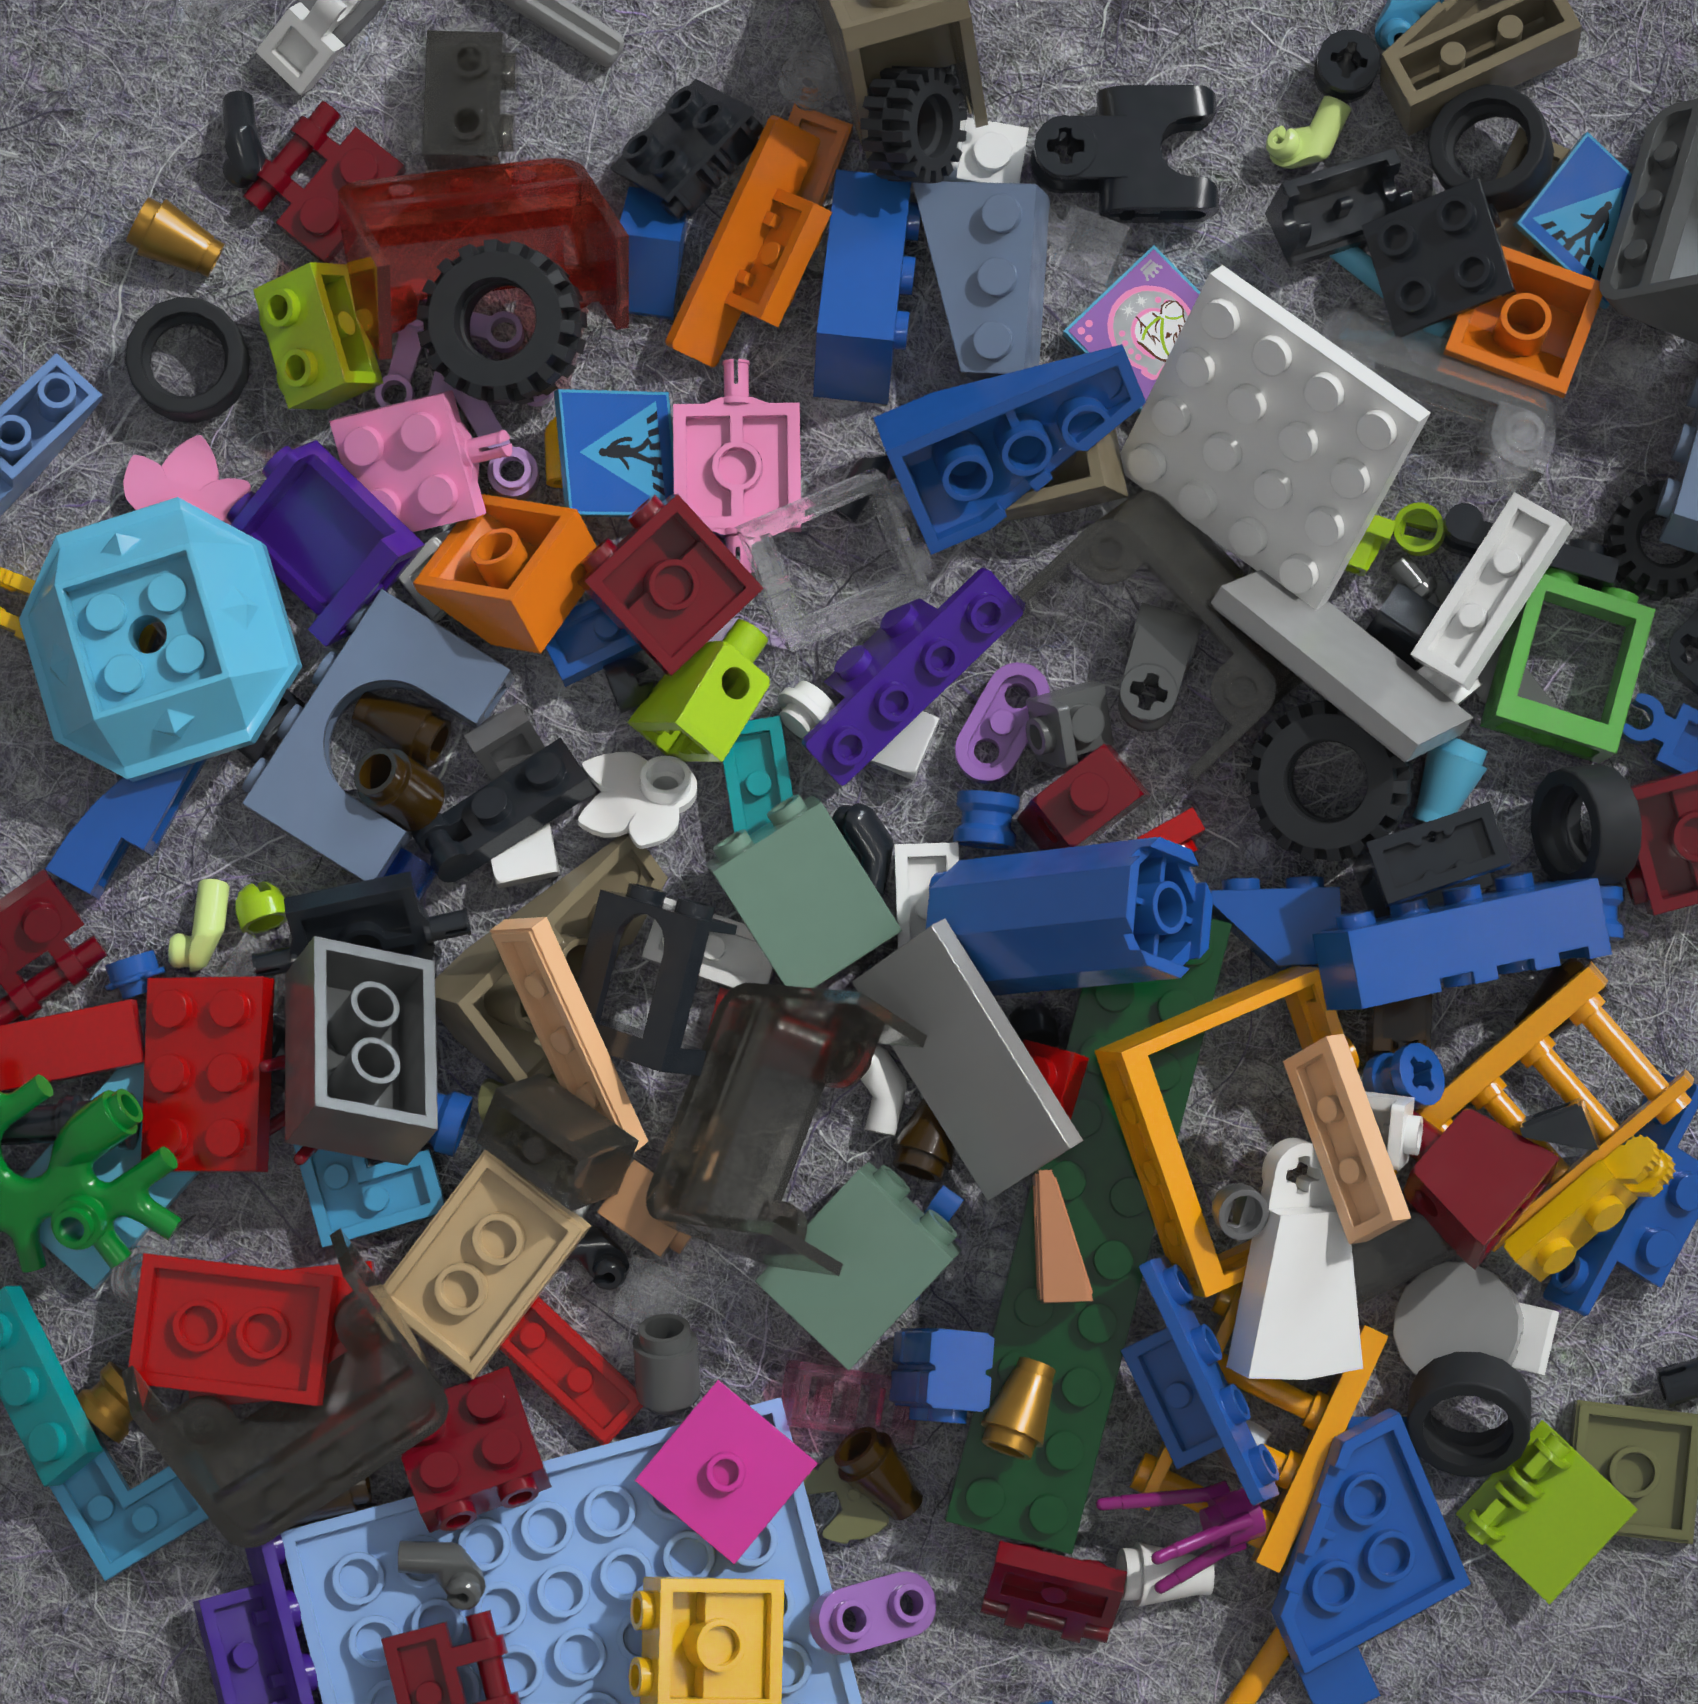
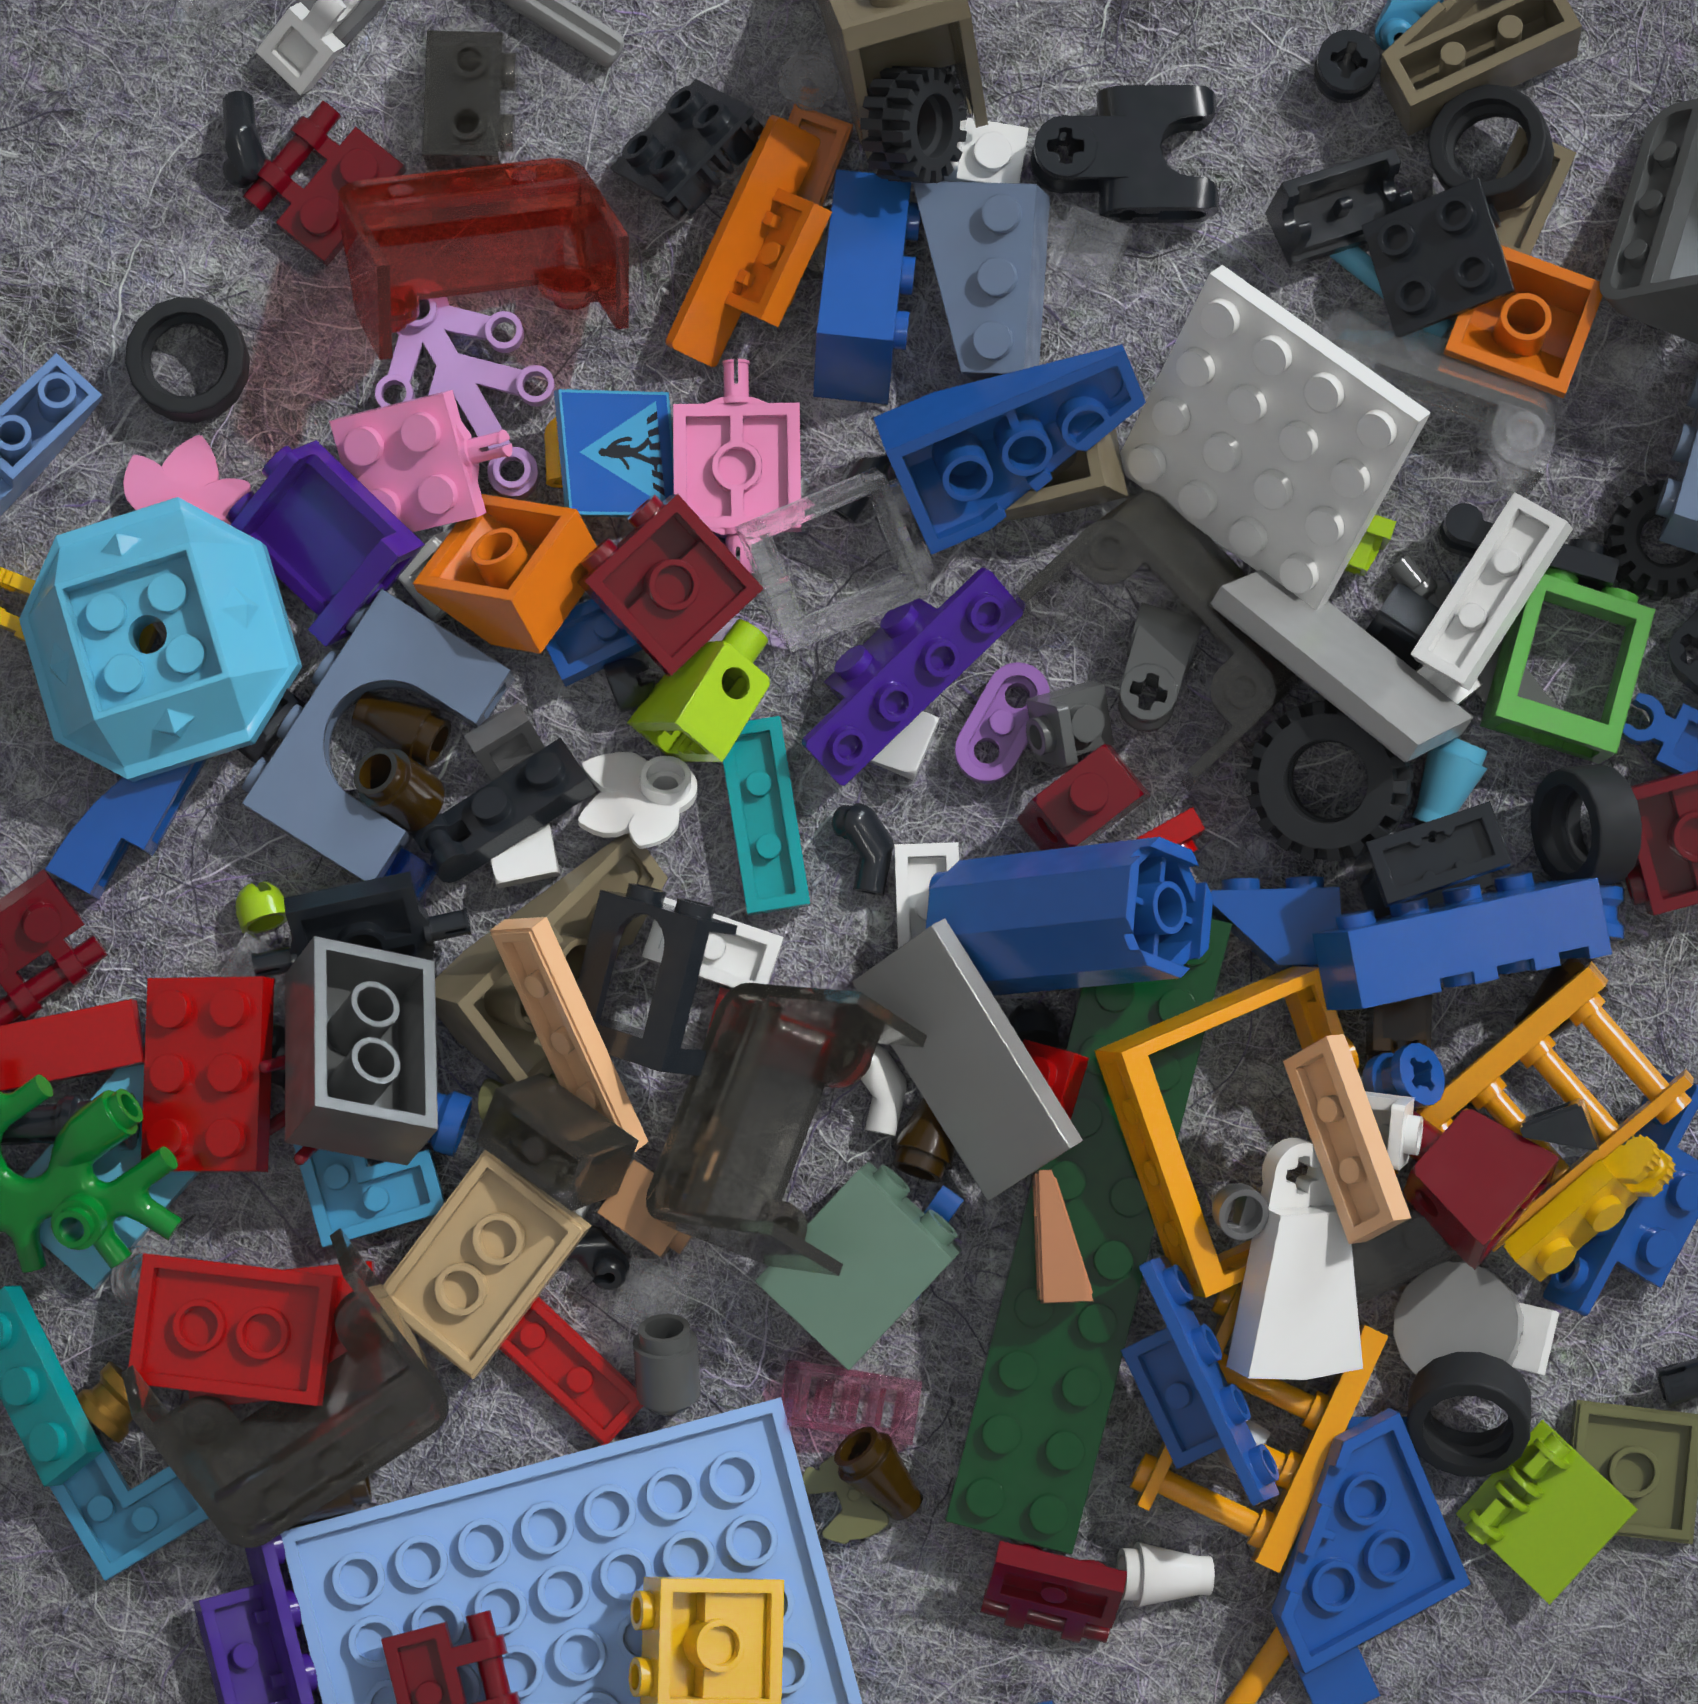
(132, 973): blue plate -> none
(173, 238): pearl gold cone -> none
(207, 927): yellowish green arm -> none
(316, 337): lime brick -> none
(449, 314): black tyre -> none
(449, 1565): dark grey arm -> none
(477, 1457): dark red plate -> none
(654, 254): blue slope -> none
(726, 1471): dark pink plate -> none
(802, 893): sand green panel -> none
(803, 707): white plate -> none
(876, 1613): medium lavender plate -> none
(941, 1373): blue brick -> none
(986, 819): blue wheel -> none
(1020, 1410): pearl gold cone -> none
(1140, 312): tile -> none
(1225, 1523): magenta plant -> none
(1309, 143): yellowish green arm -> none
(1421, 517): lime hinge -> none
(1578, 209): piece -> none

